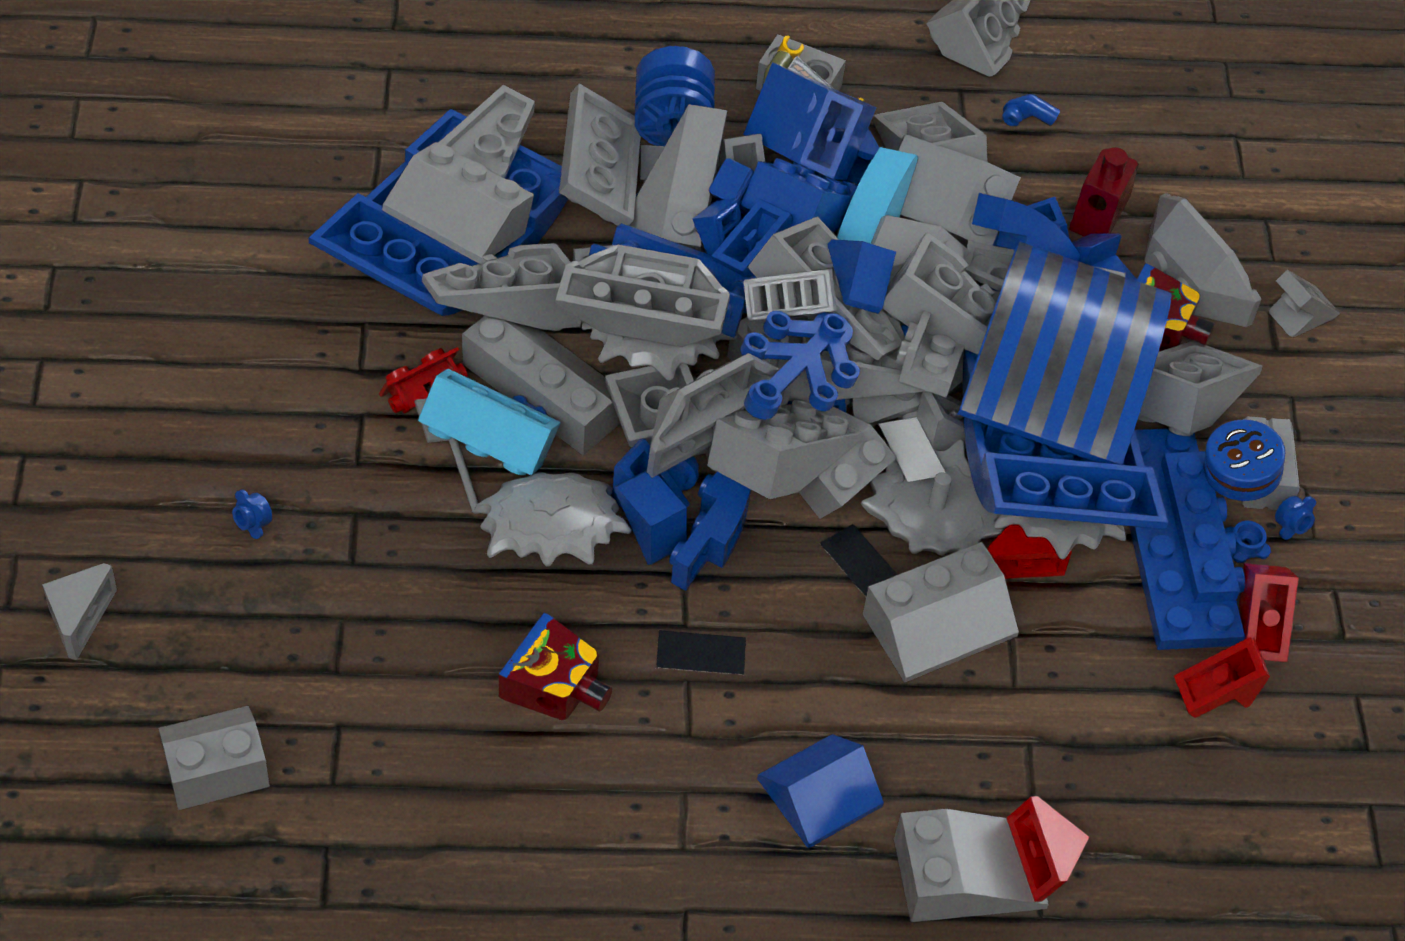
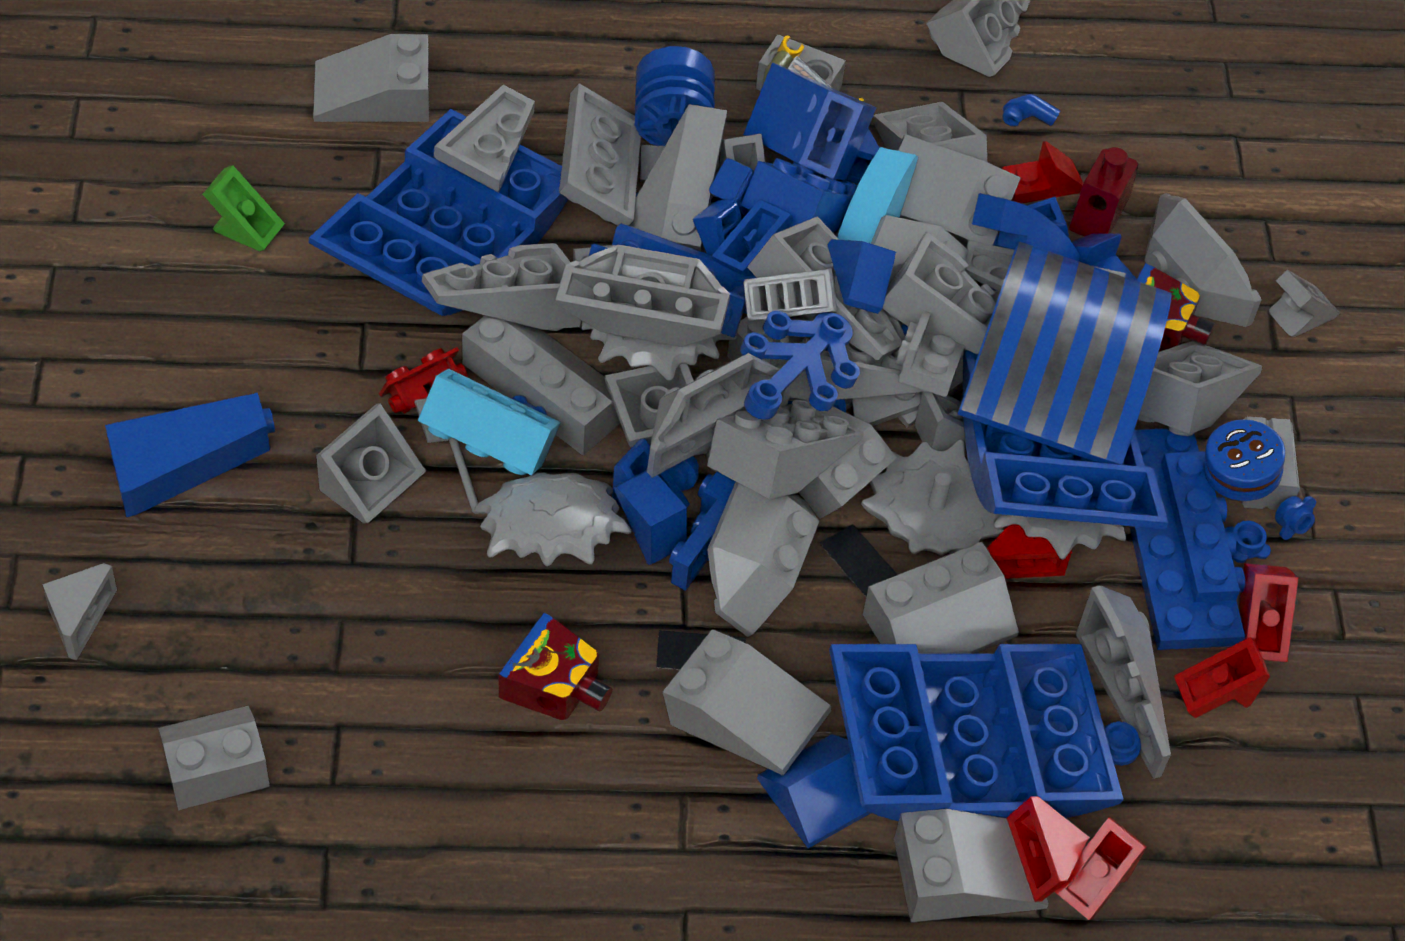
(185, 447): none -> blue slope
(243, 211): none -> bright green slope
(251, 513): blue plate -> none
(368, 465): none -> light grey slope
(375, 82): none -> light grey slope
(459, 202): light grey slope -> none
(744, 703): none -> light grey slope
(758, 554): none -> light grey wedge
(912, 449): white sticker -> none
(974, 729): none -> blue slope
(1047, 178): none -> red slope
(1101, 868): none -> slope
(1123, 657): none -> light grey wedge
(1123, 742): none -> blue plate

